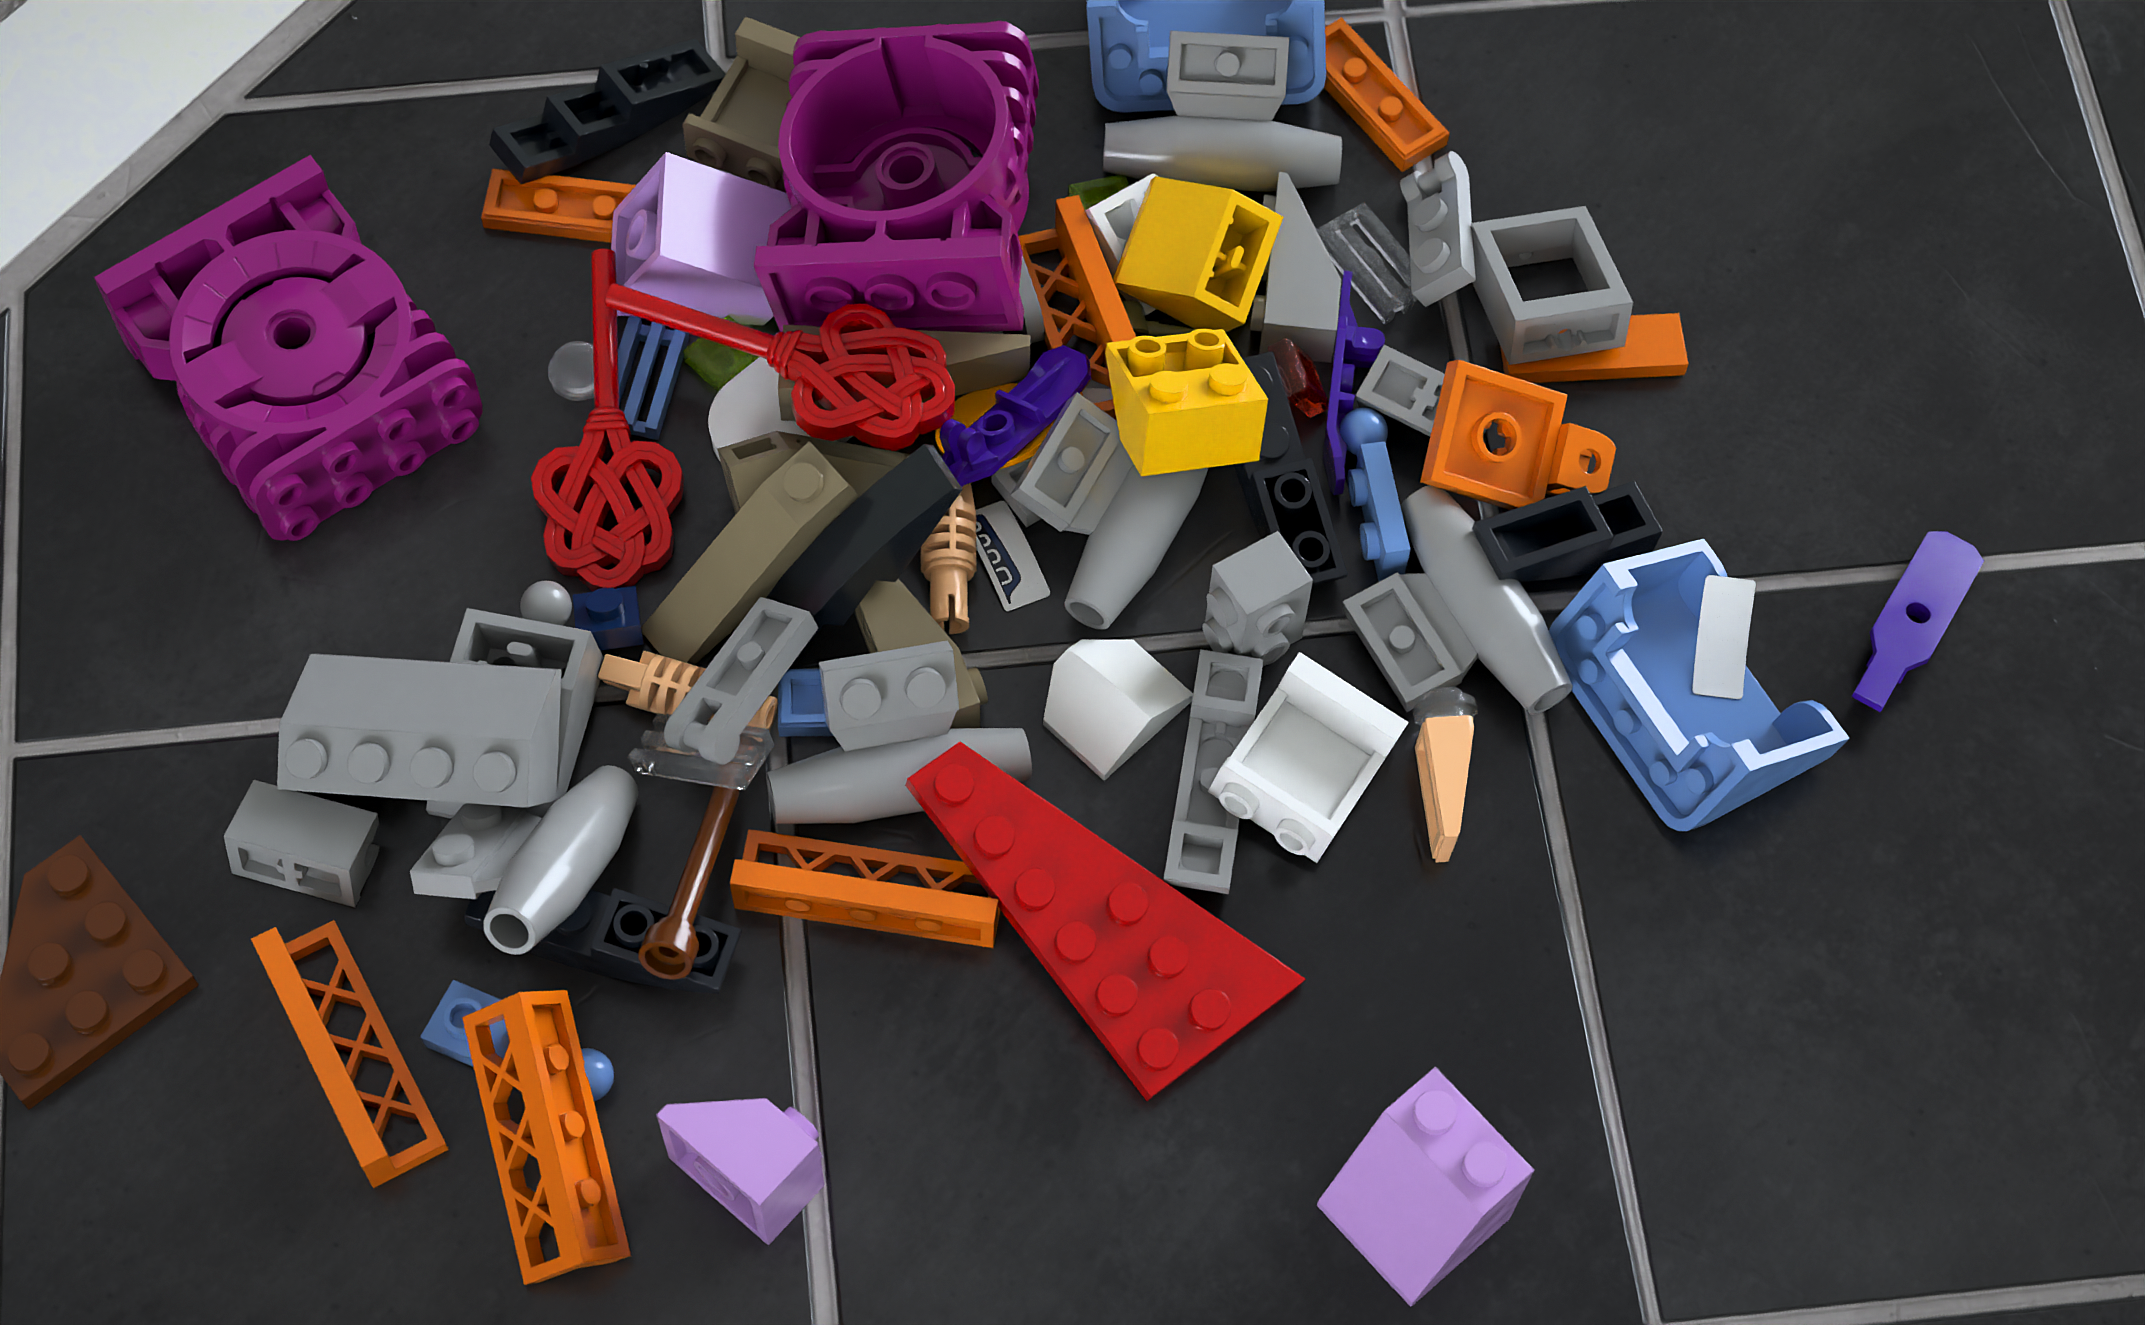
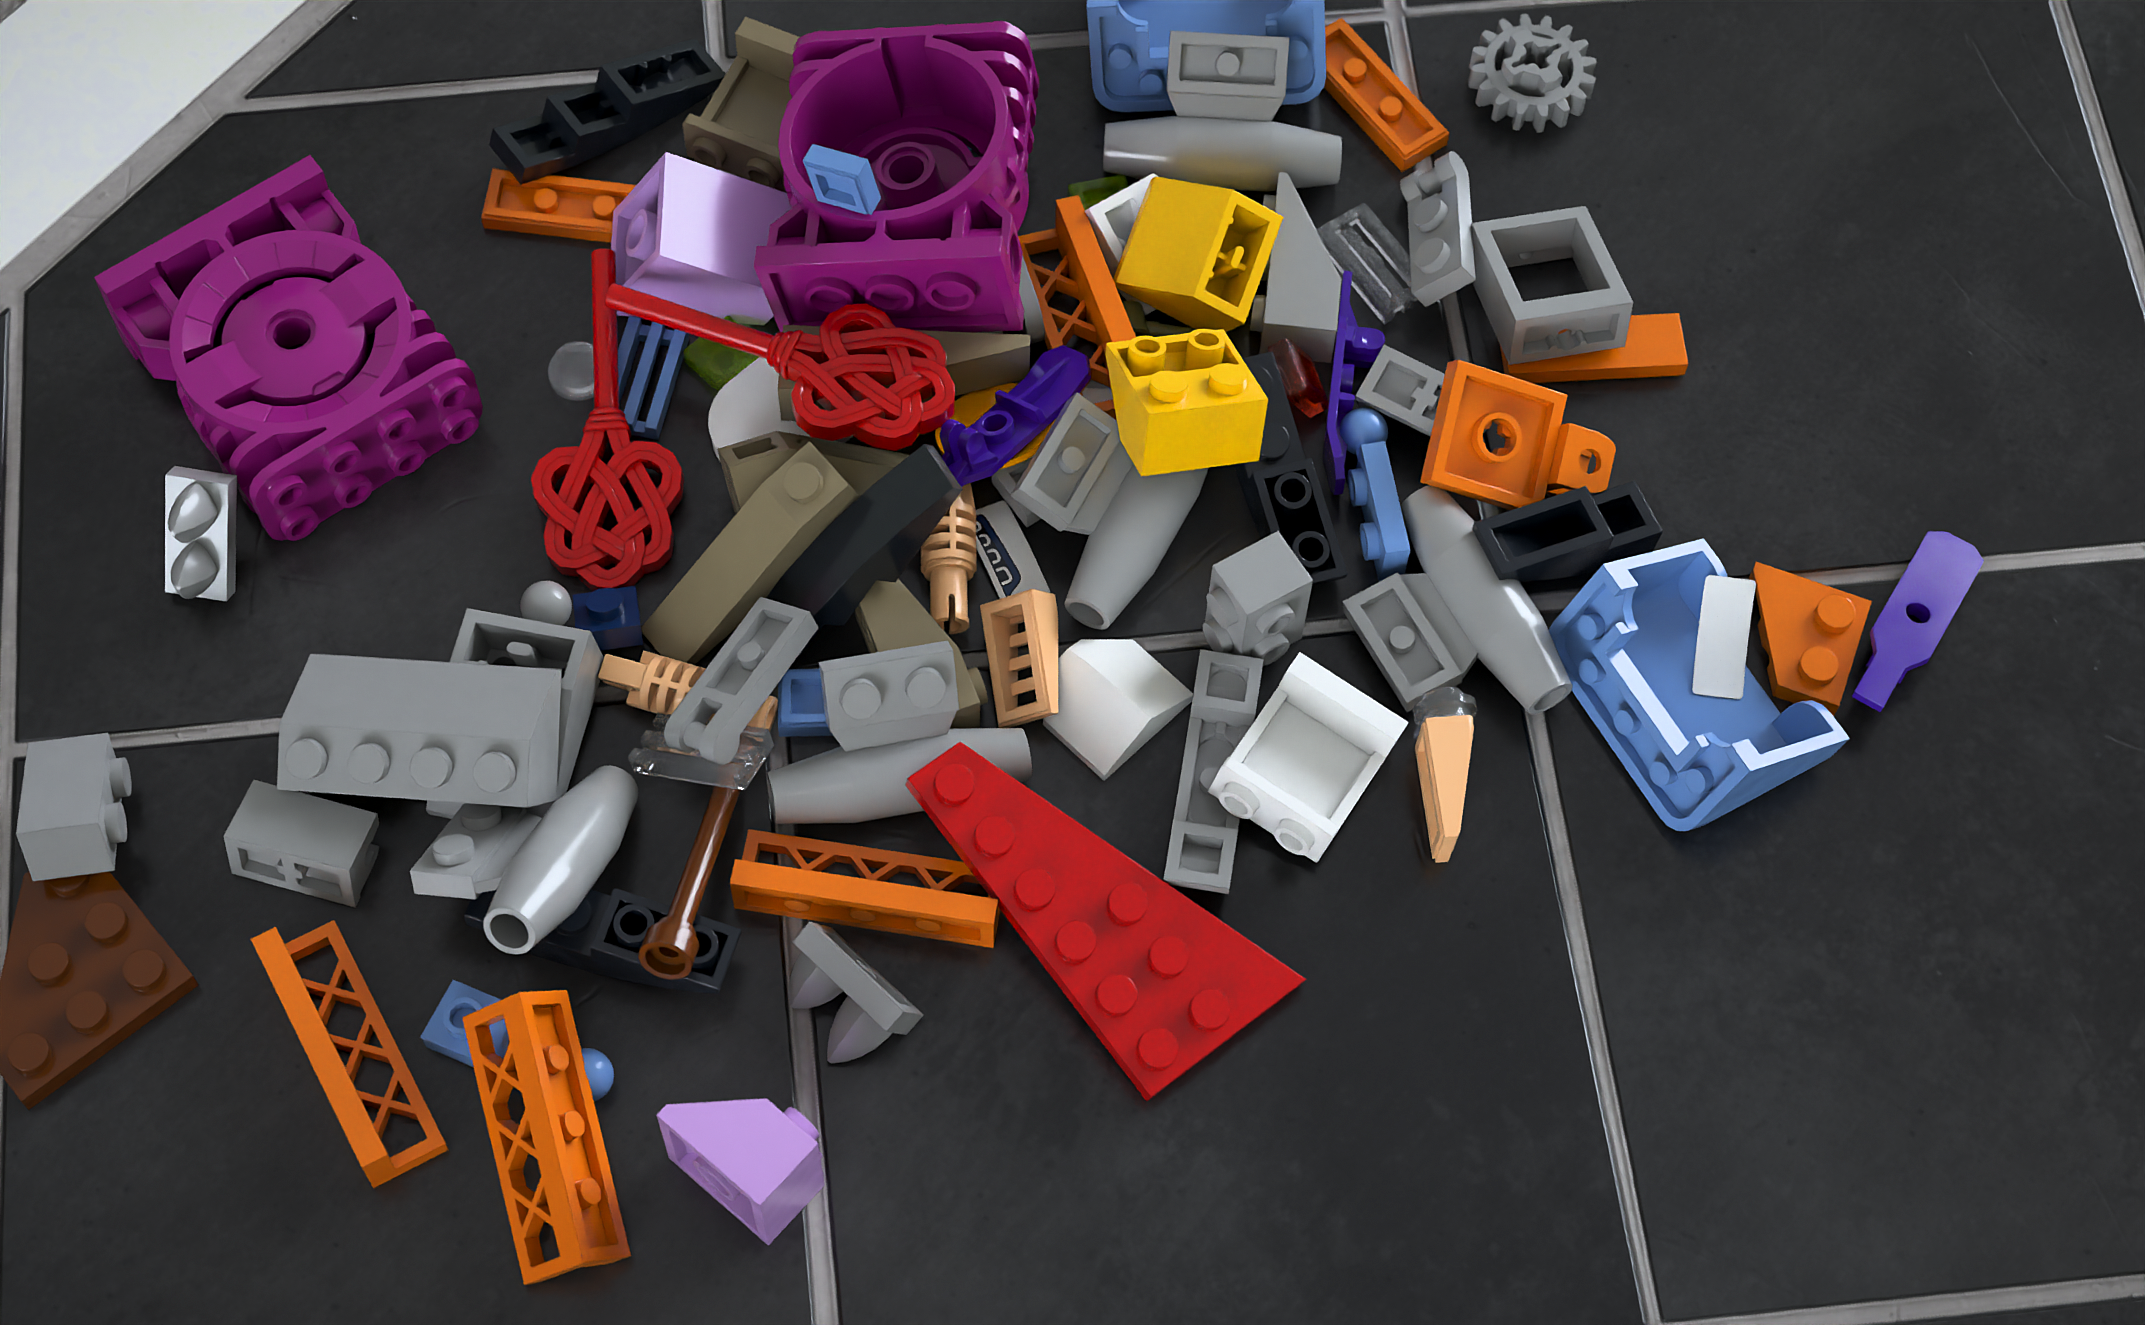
(72, 806): none -> light grey brick
(200, 533): none -> light grey tile
(842, 179): none -> medium blue tile
(872, 1005): none -> light grey tile
(1002, 640): none -> light nougat slope
(1425, 1187): lavender slope -> none
(1532, 73): none -> light grey gear
(1808, 635): none -> orange wing

